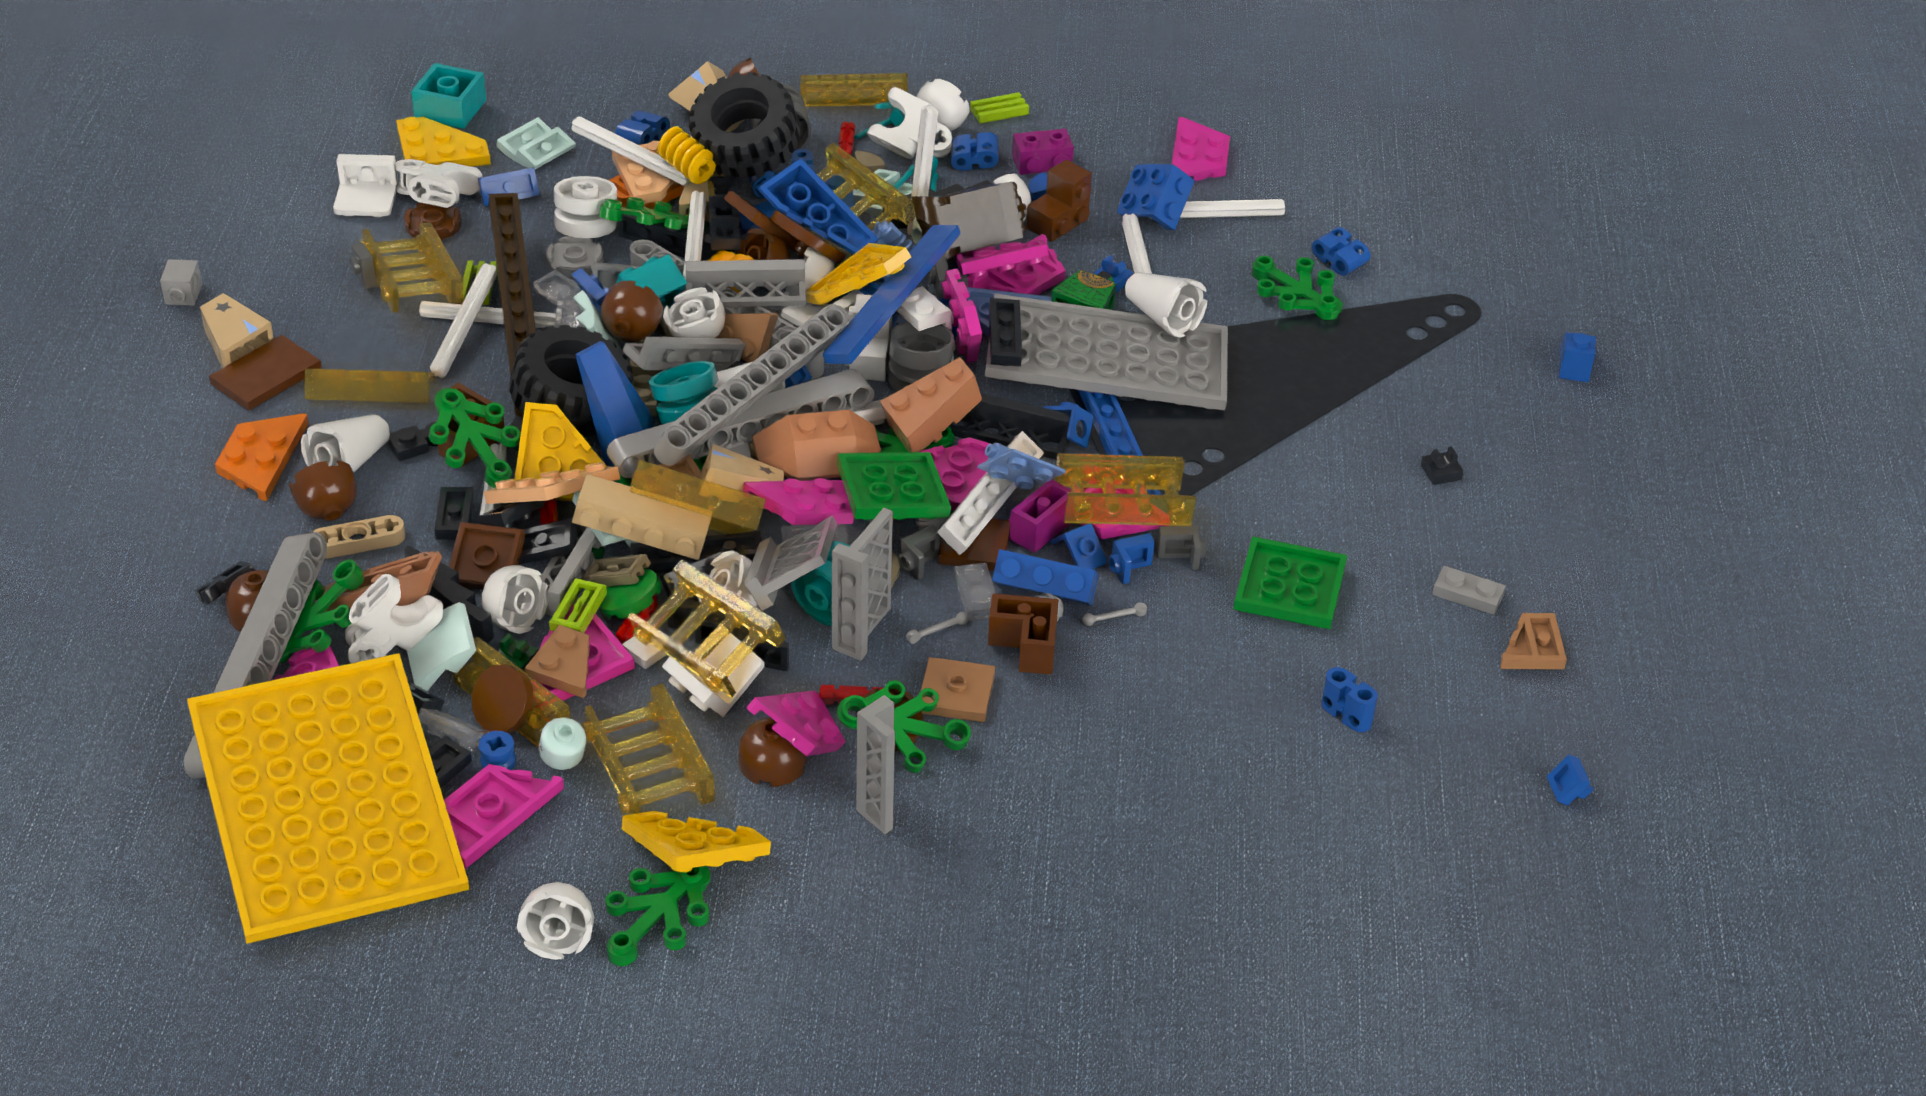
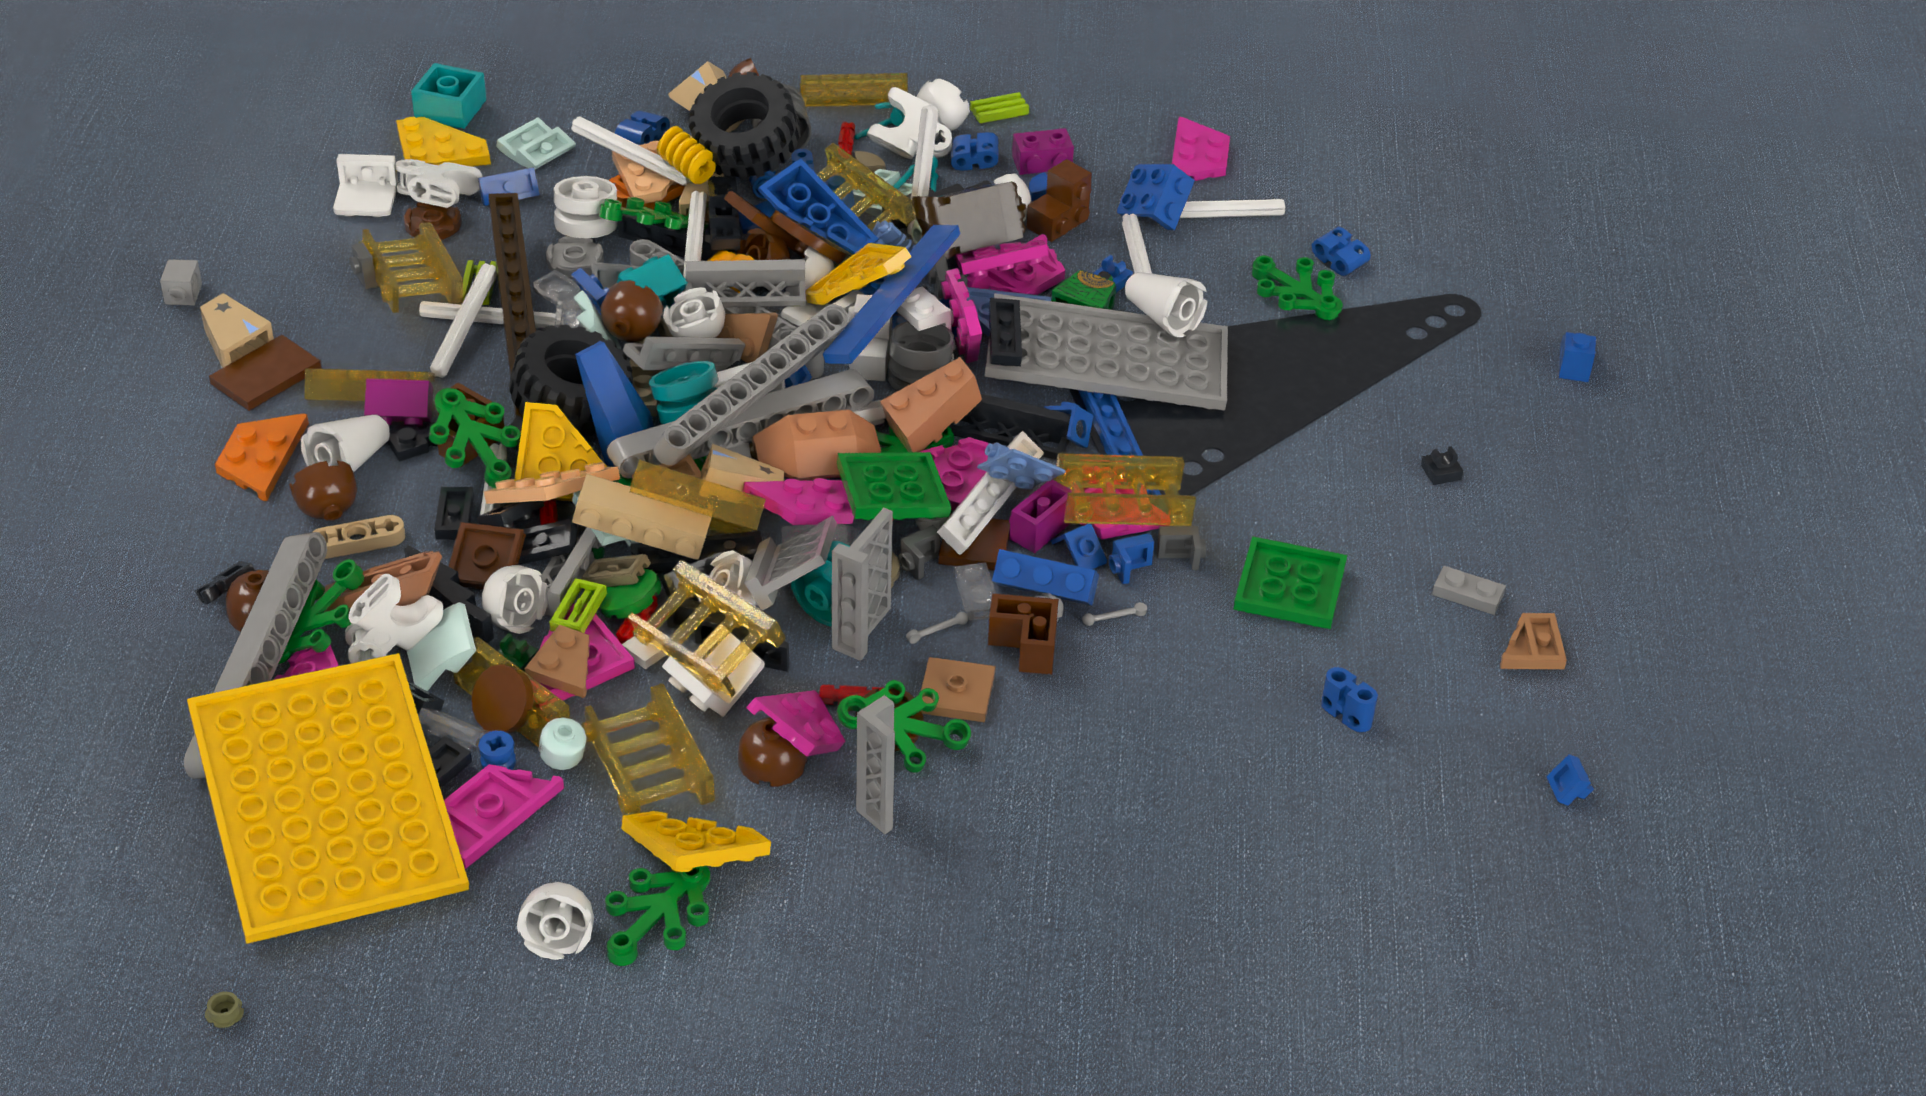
(221, 1003): none -> olive plate
(399, 400): none -> magenta brick

